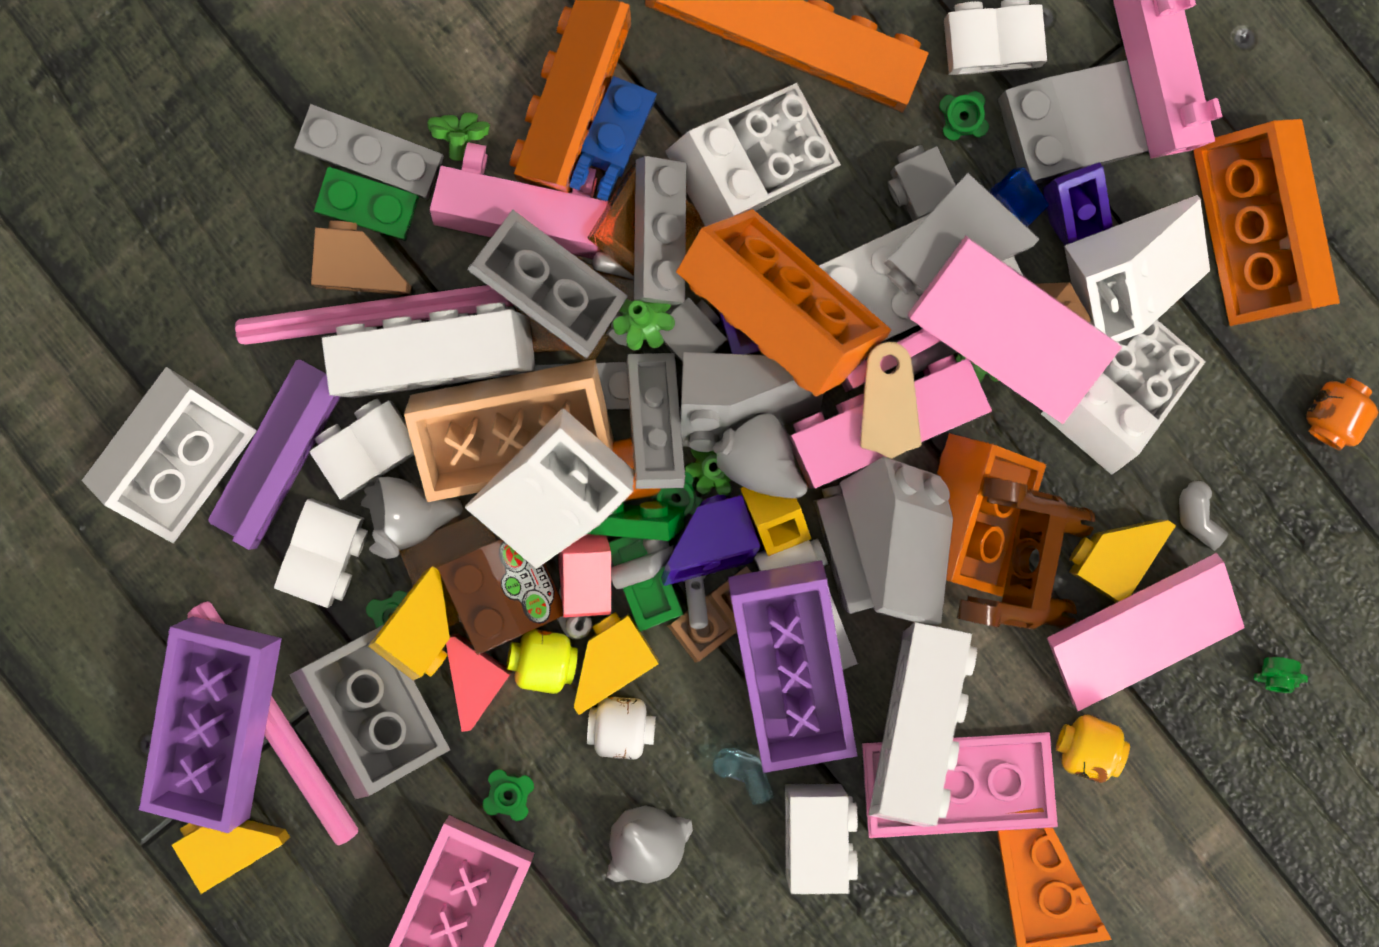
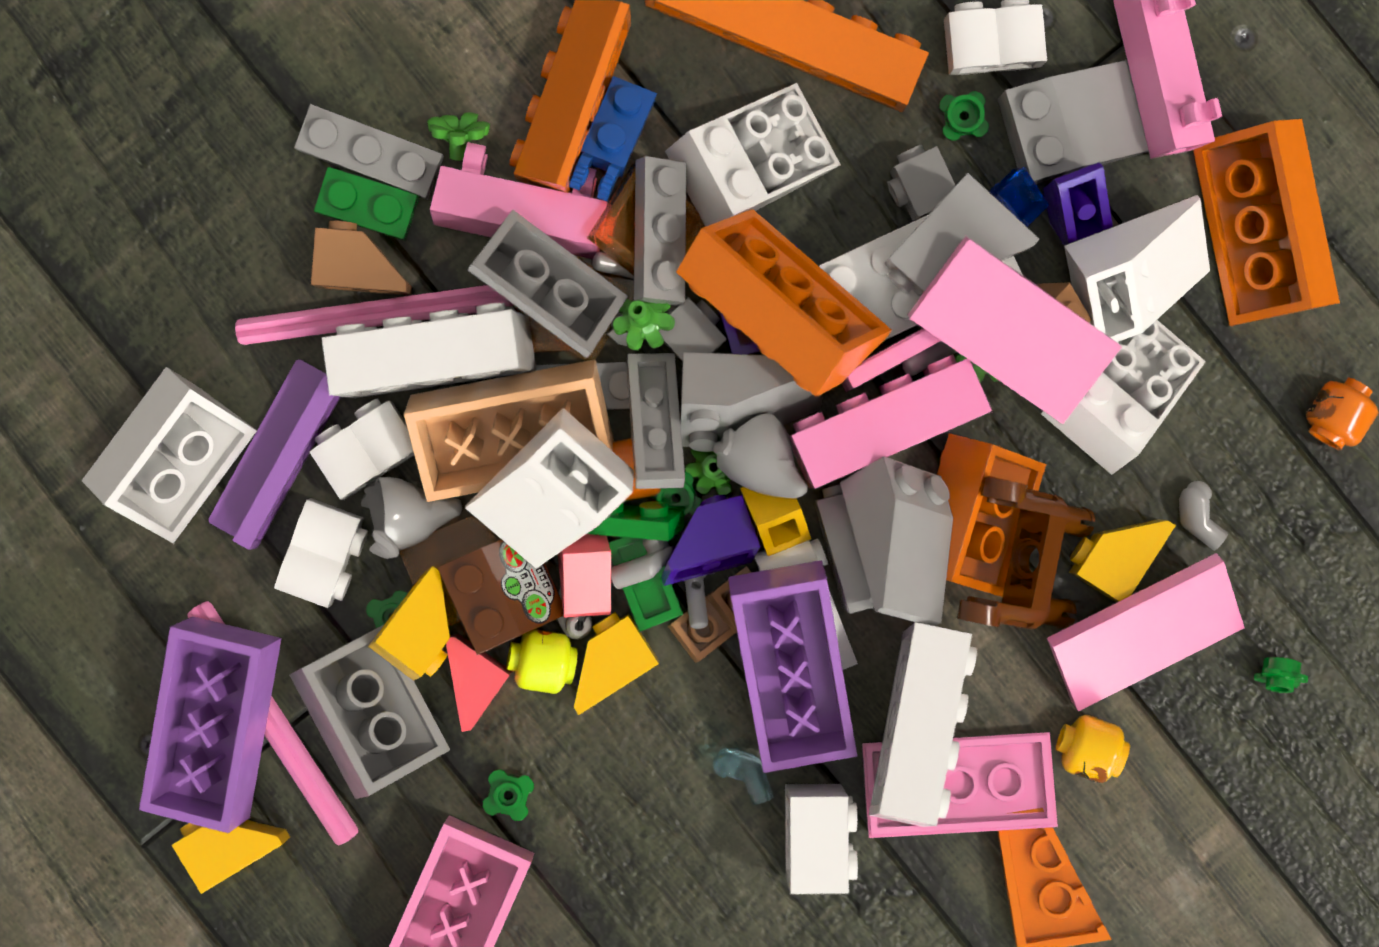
(620, 728): white head -> none
(647, 844): light grey hat -> none
(890, 404): tan piece -> none

